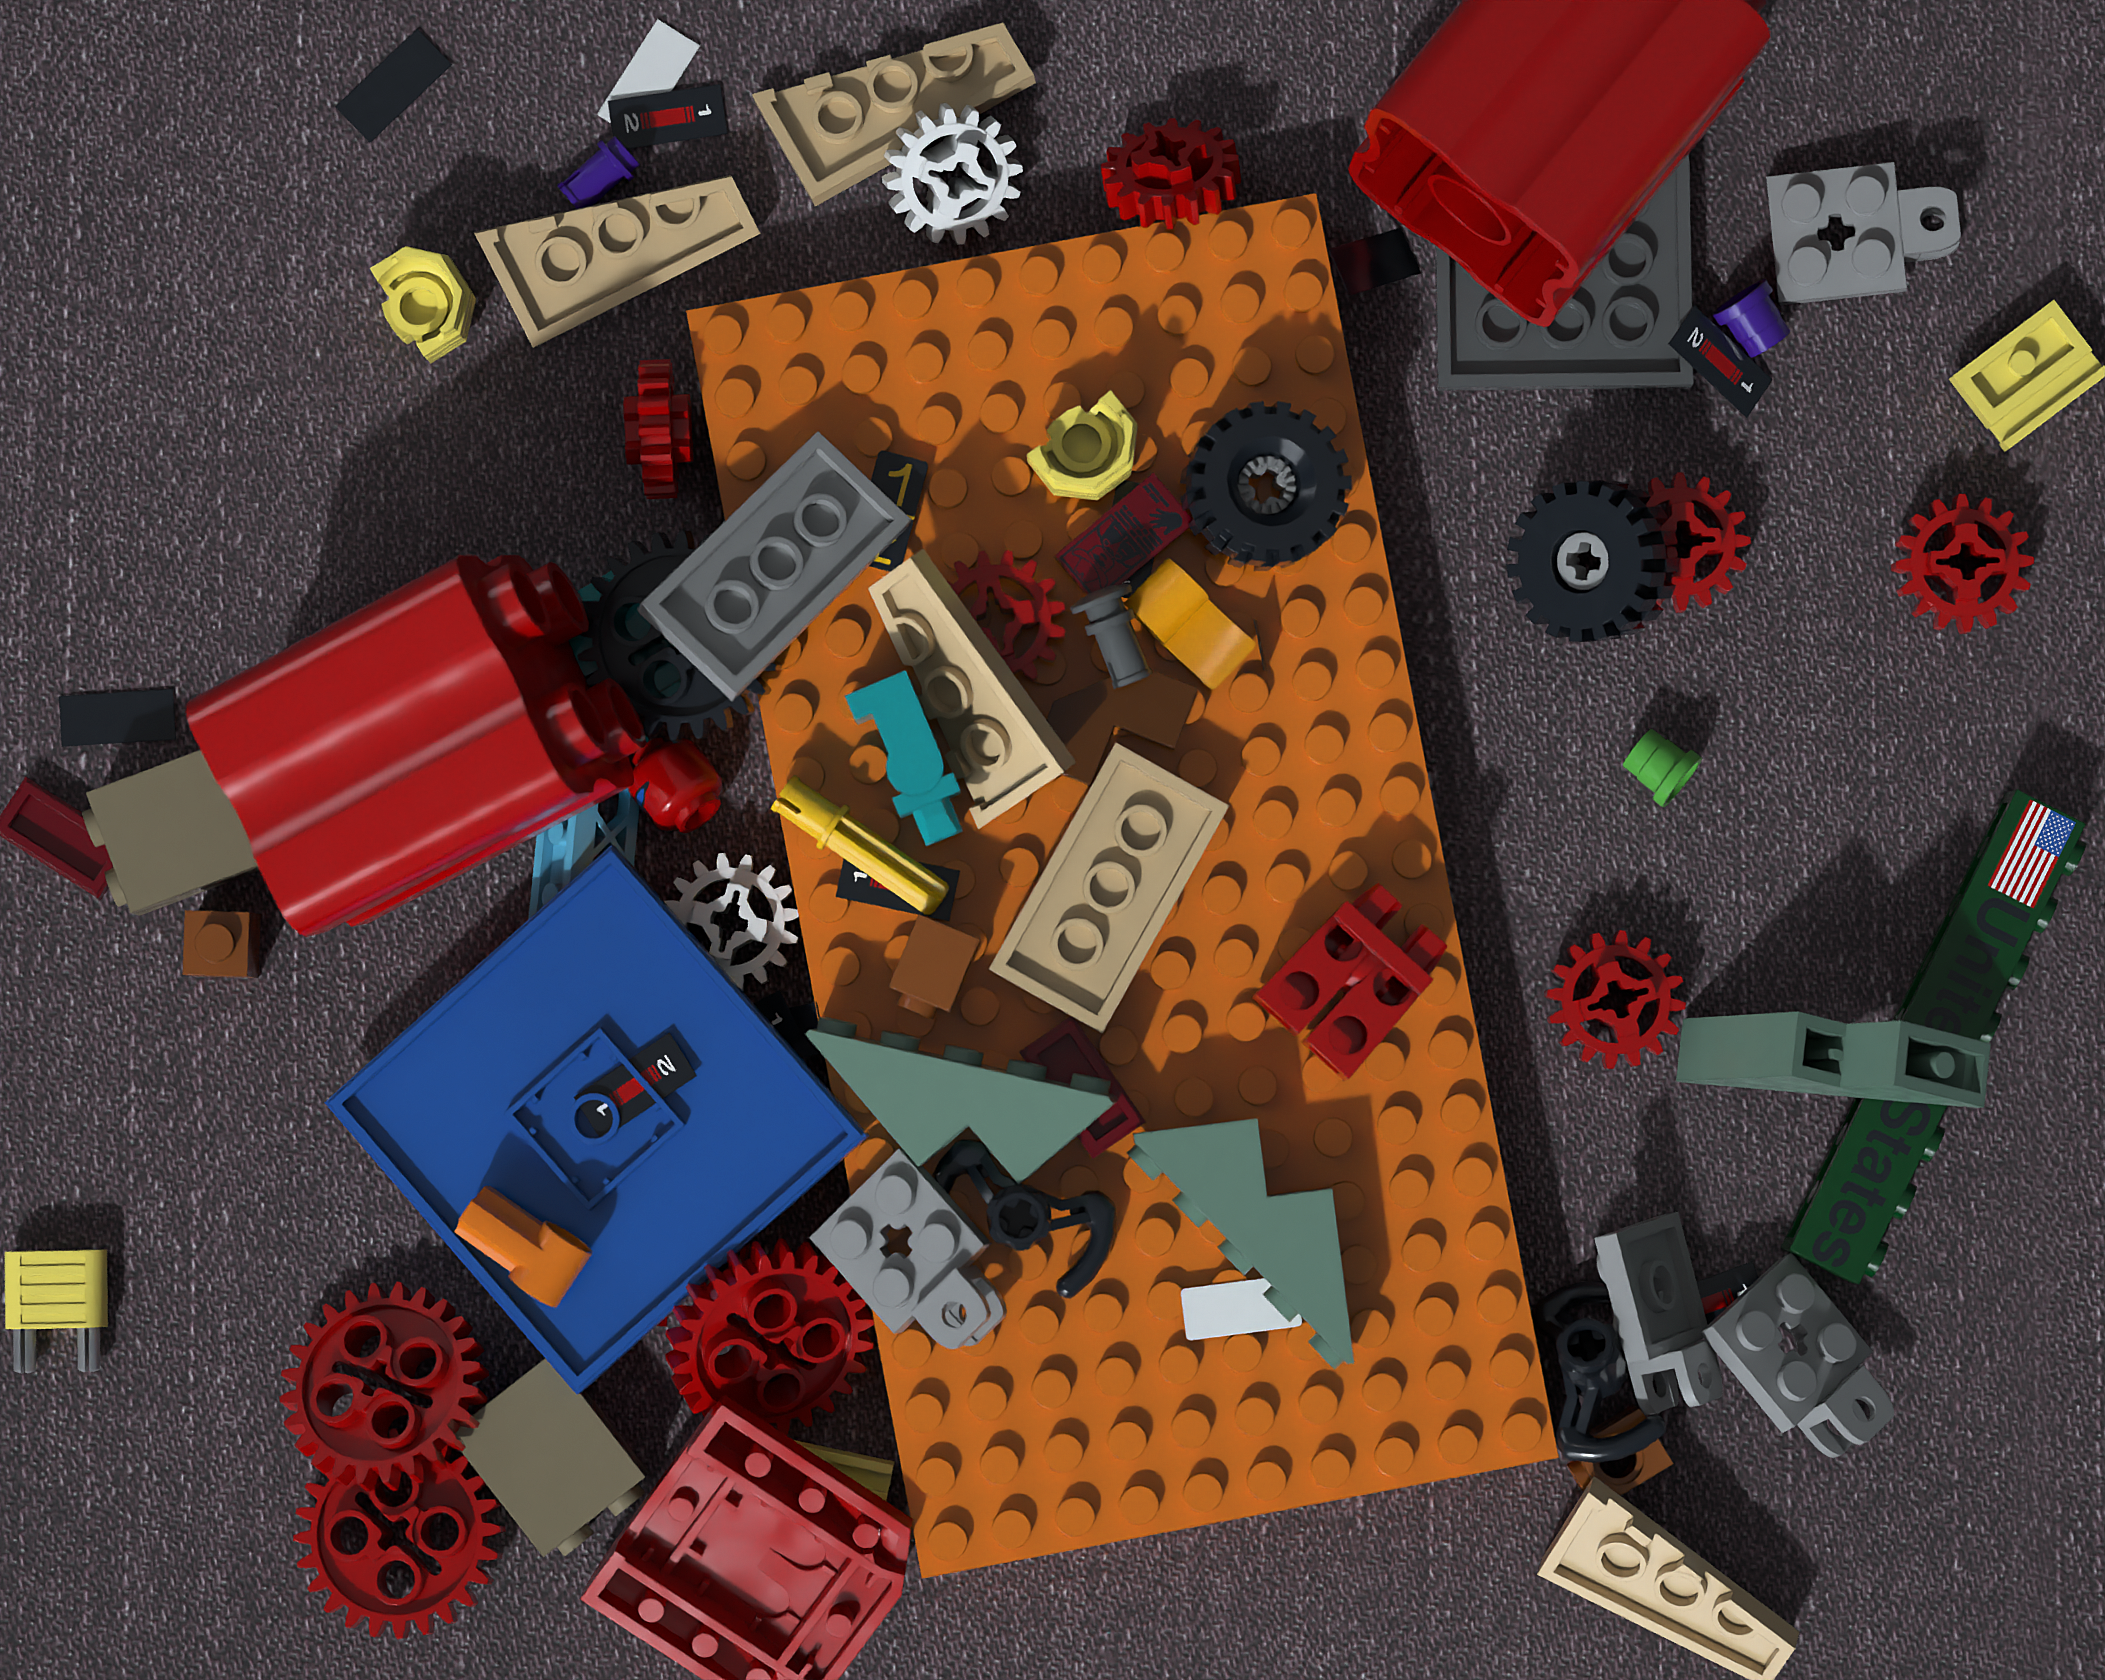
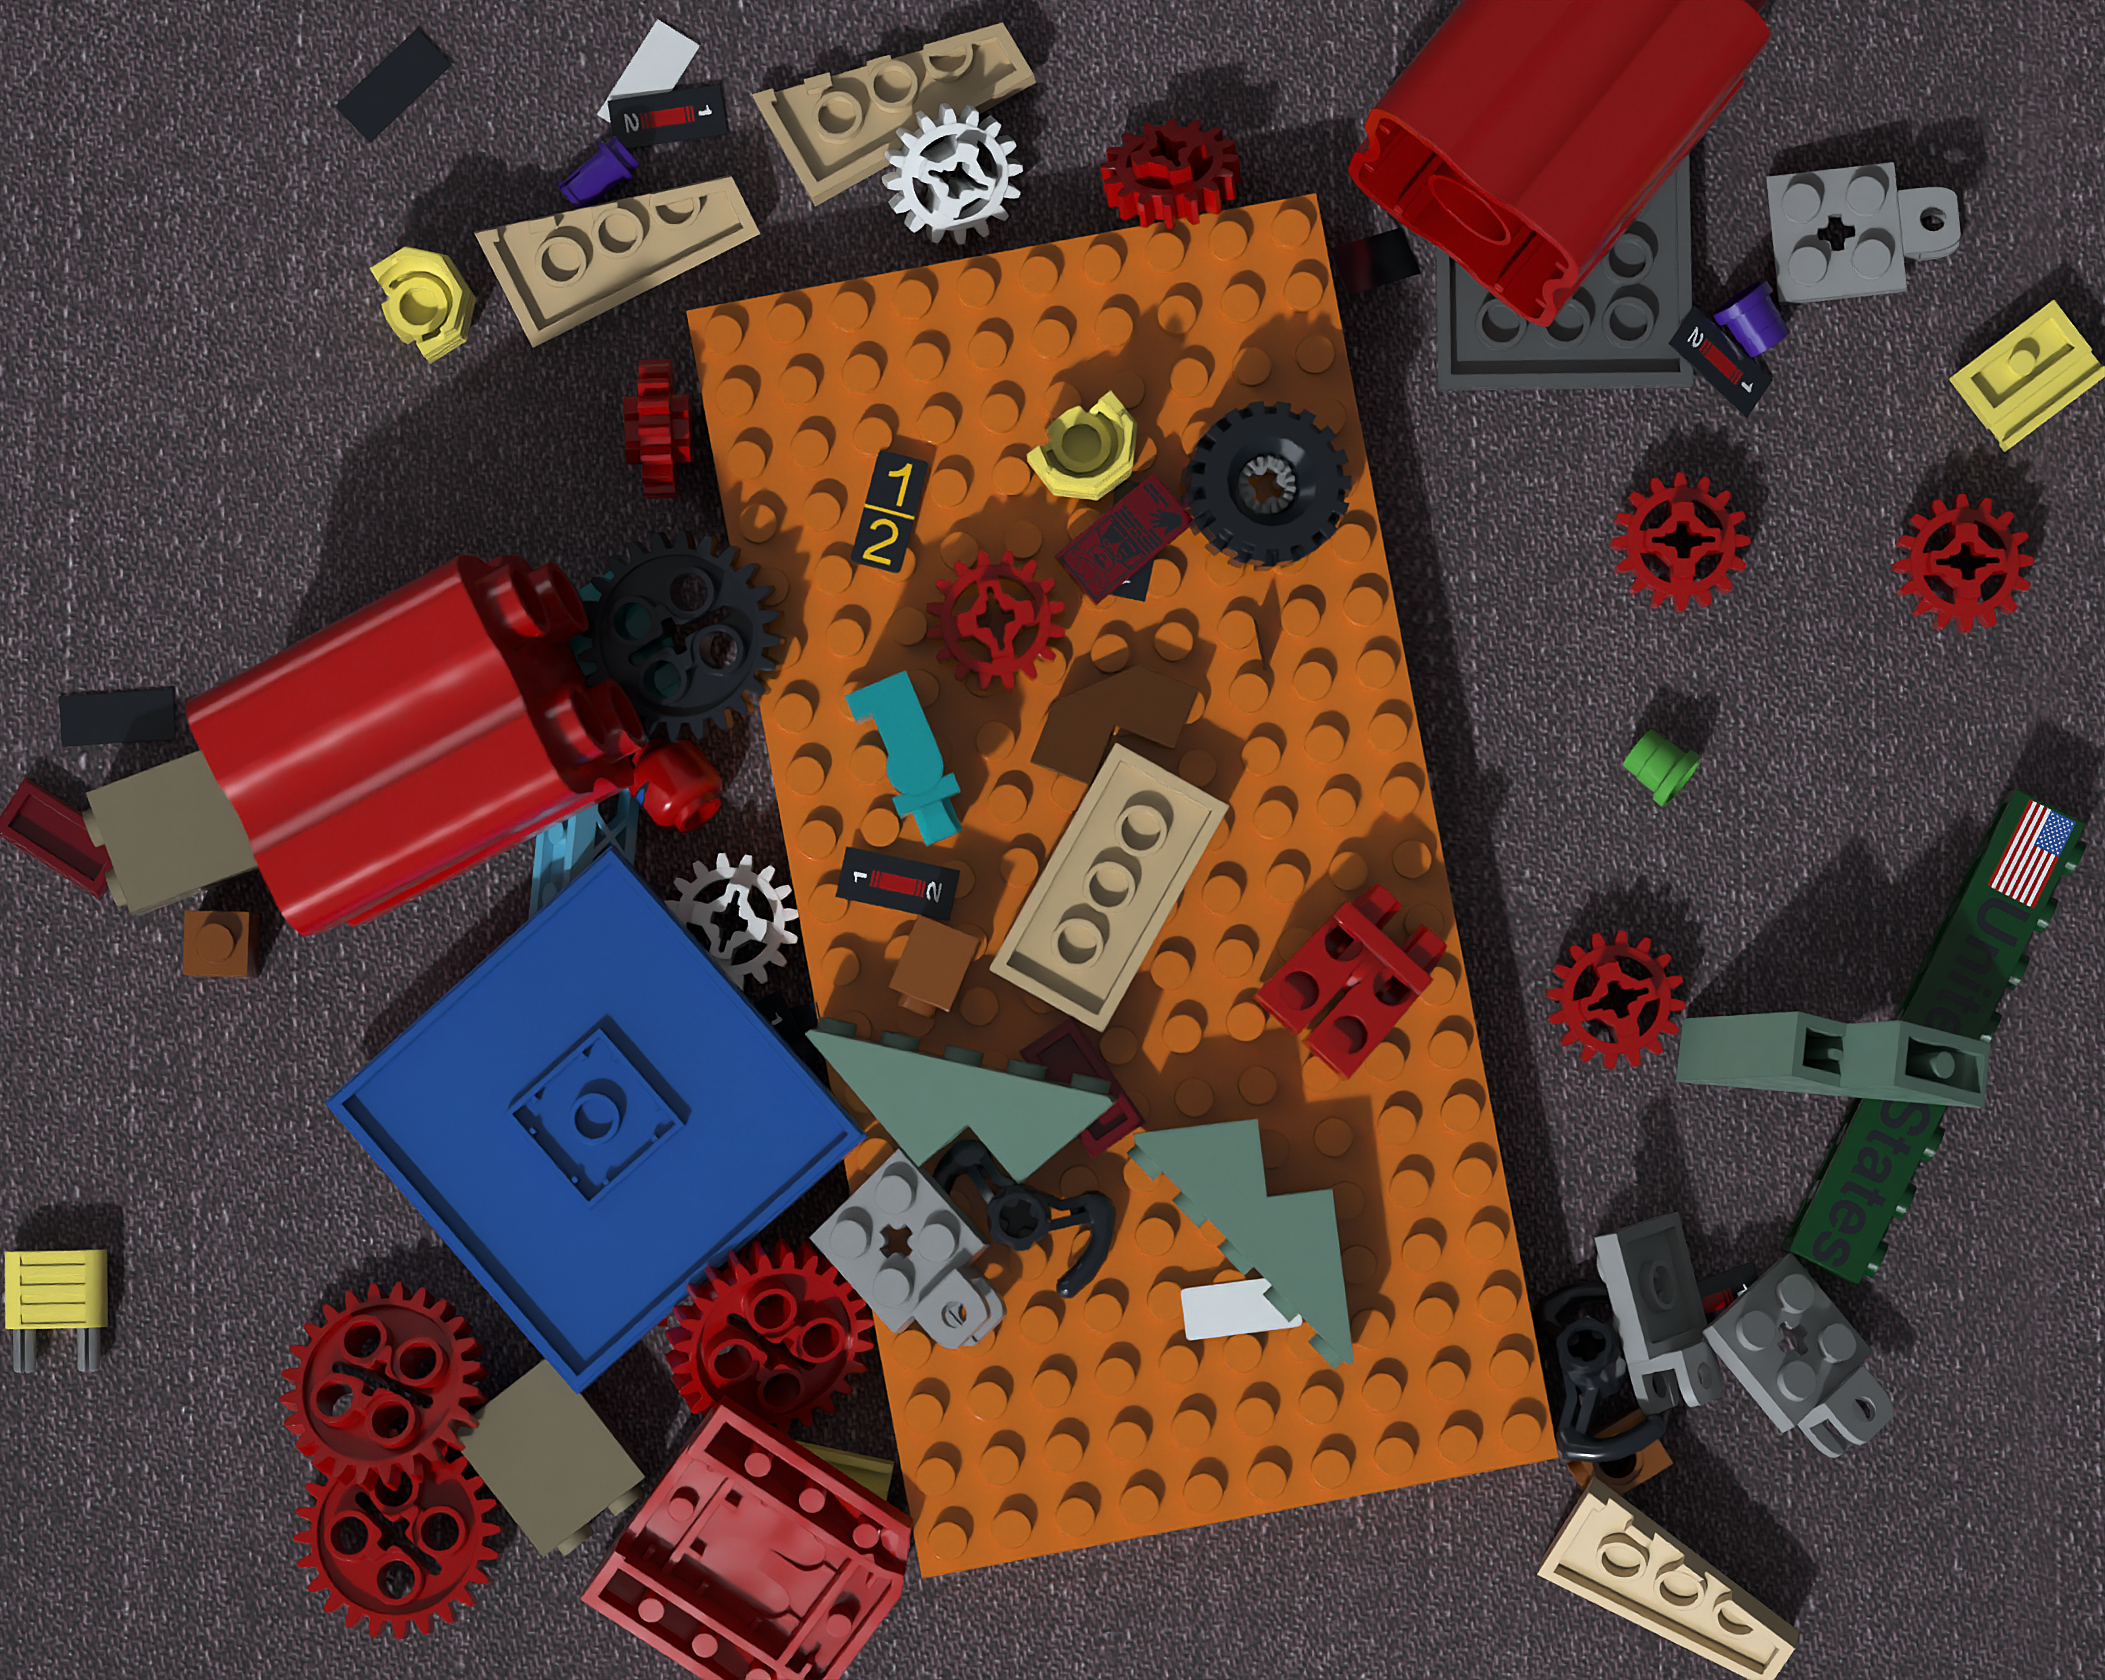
(538, 1254): orange piece -> none
(659, 1064): black sticker -> none
(774, 565): light grey plate -> none
(860, 846): yellow axle -> none
(984, 712): tan wing -> none
(1114, 633): dark grey pin -> none
(1189, 624): light orange panel -> none
(1620, 533): black bush -> none

